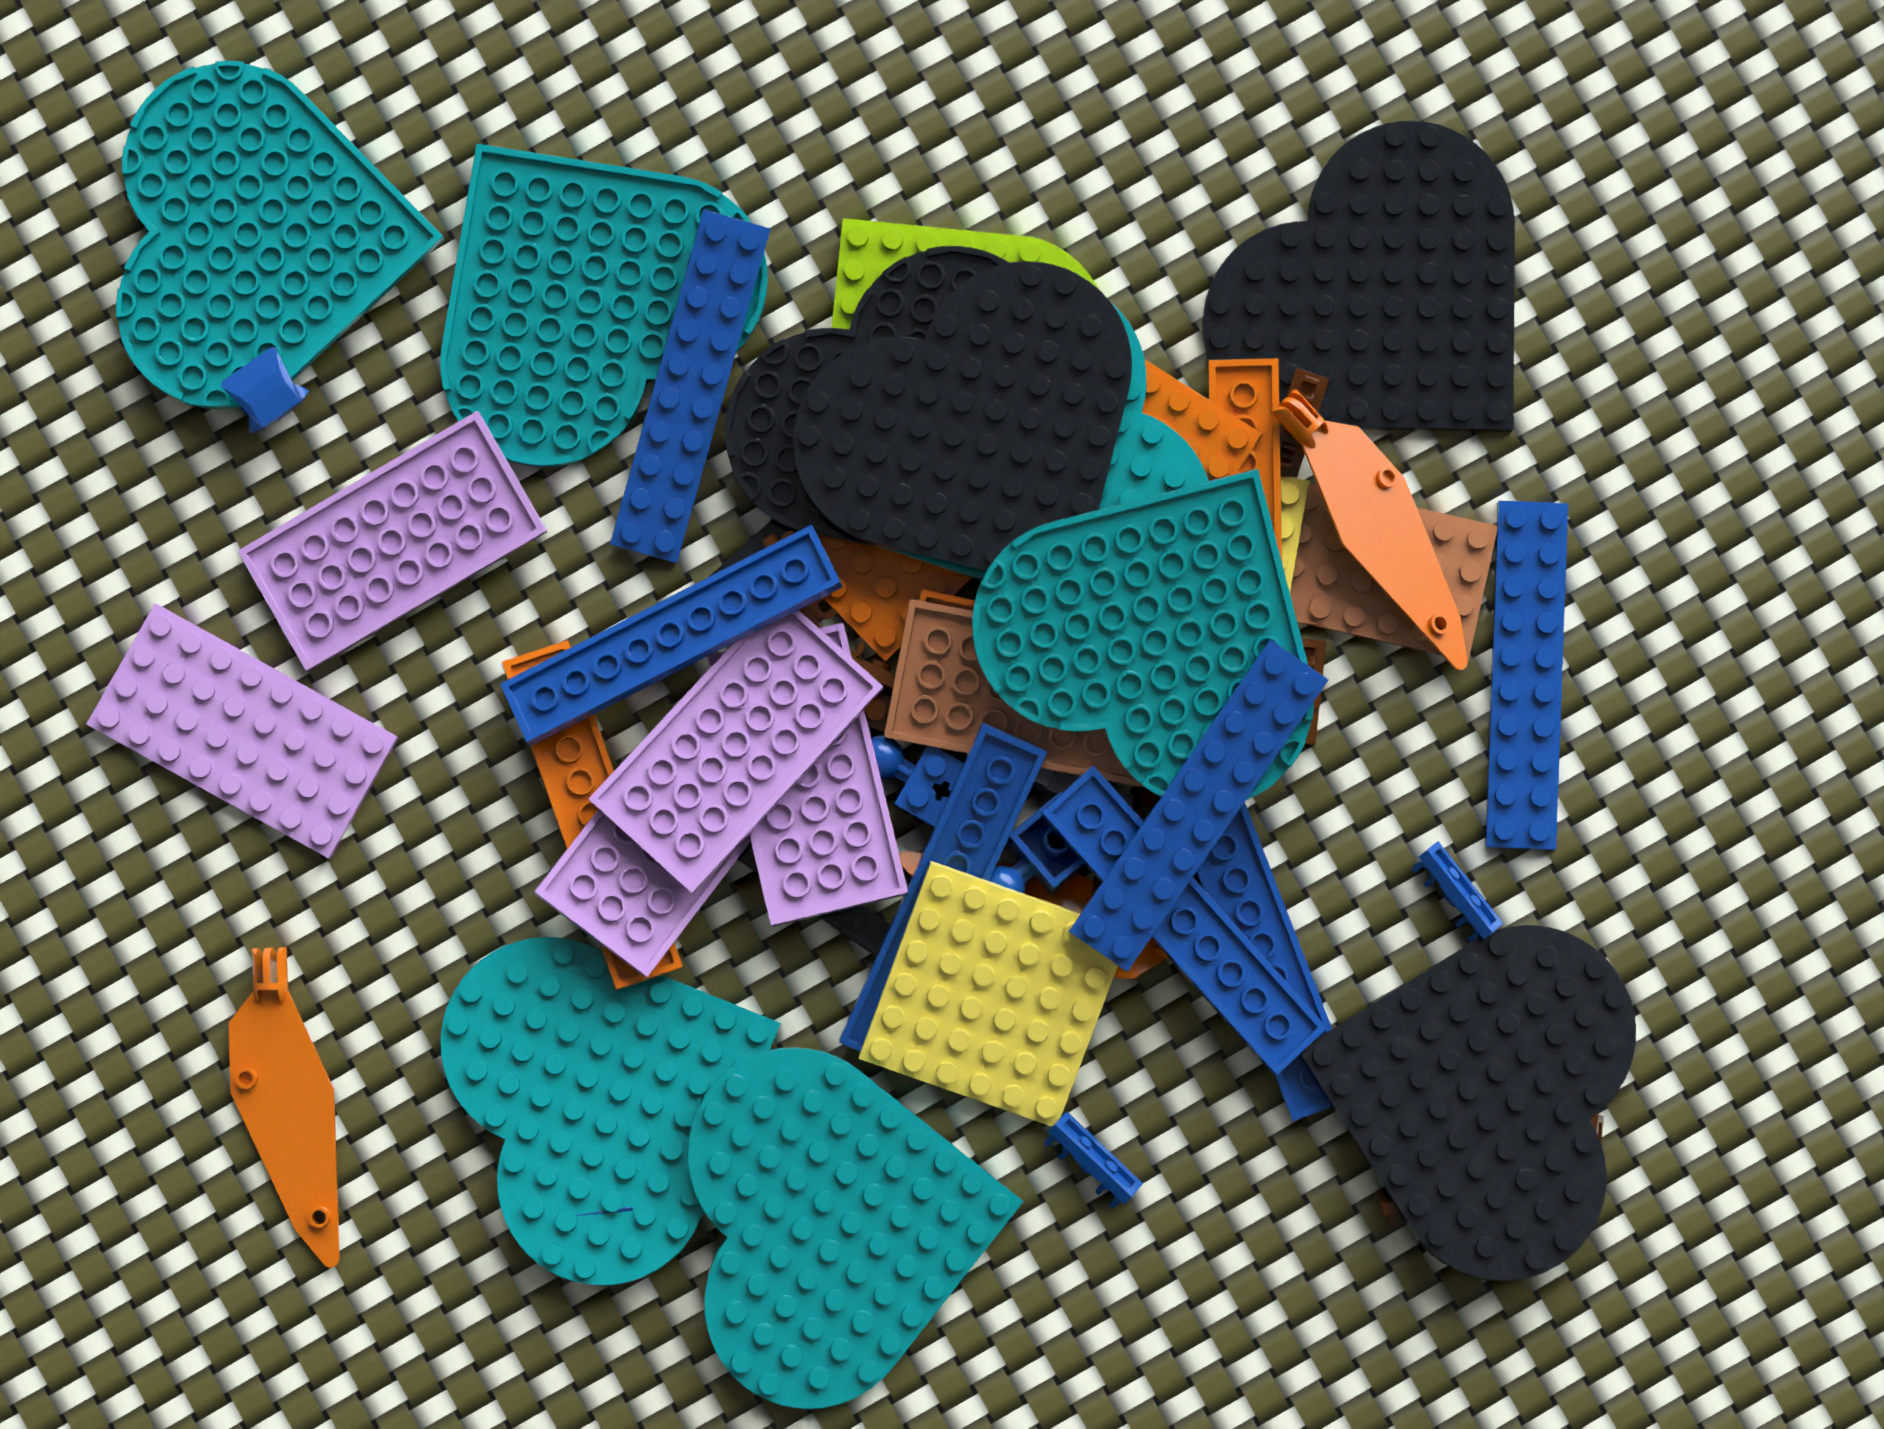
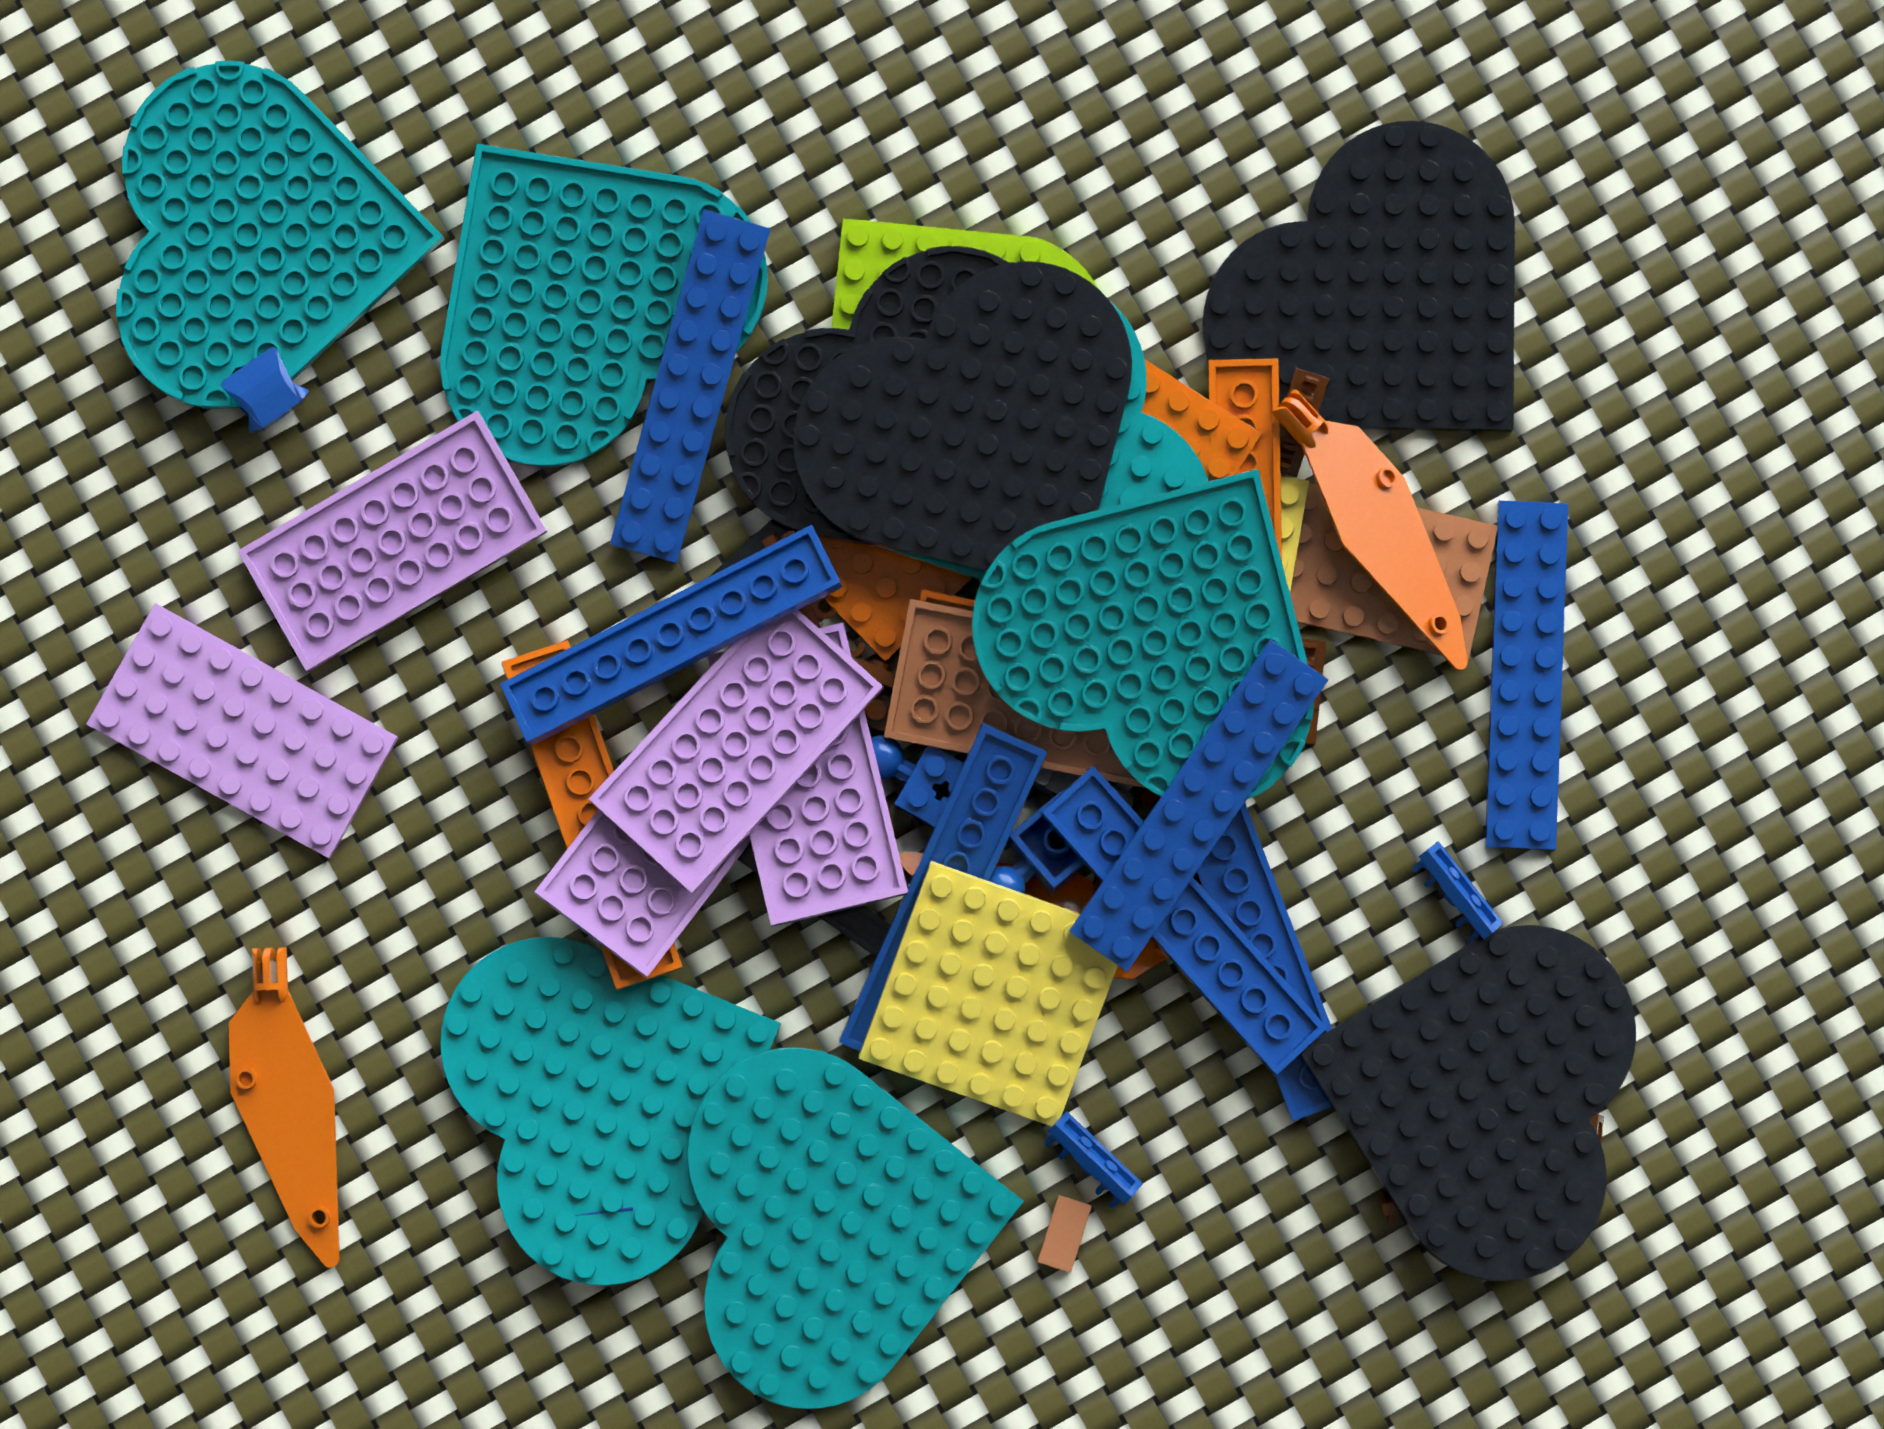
(1064, 1233): none -> nougat tile

